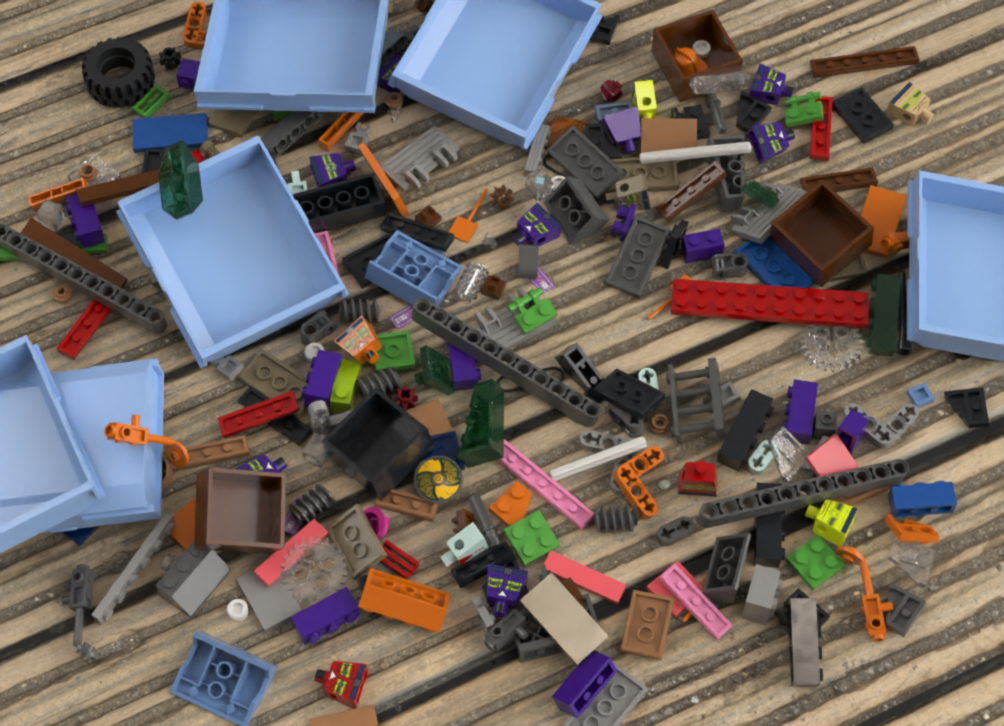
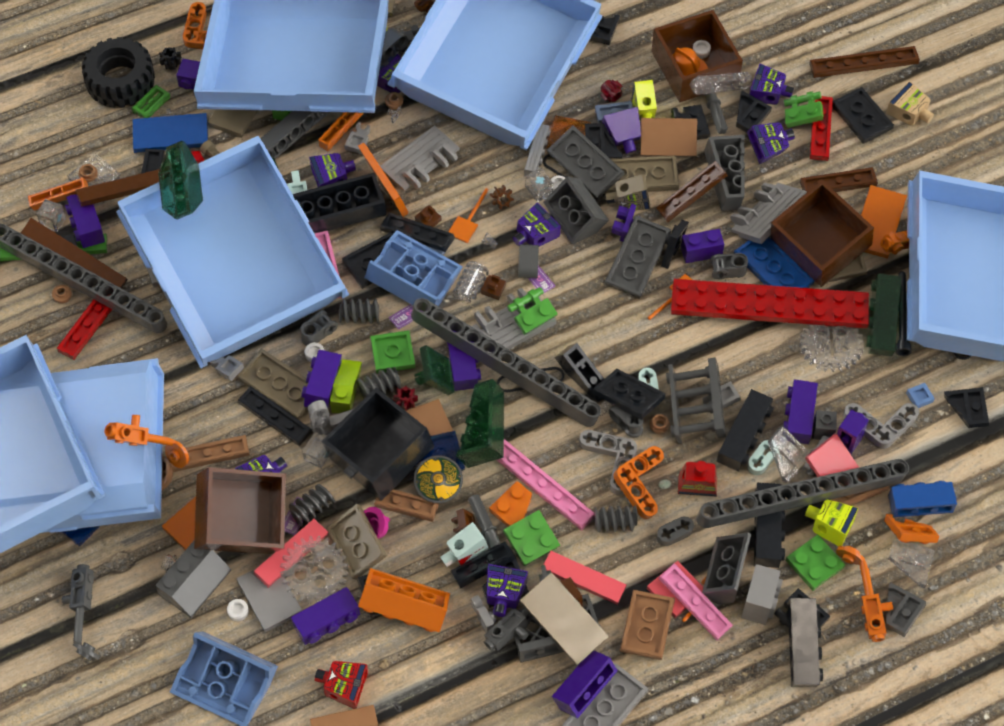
(130, 574): light grey plate -> none
(258, 414): red plate -> none
(360, 341): orange torso -> none
(403, 555): red tile -> none
(598, 458): white axle -> none
(695, 152): white axle -> none
(762, 195): clear green plate -> none

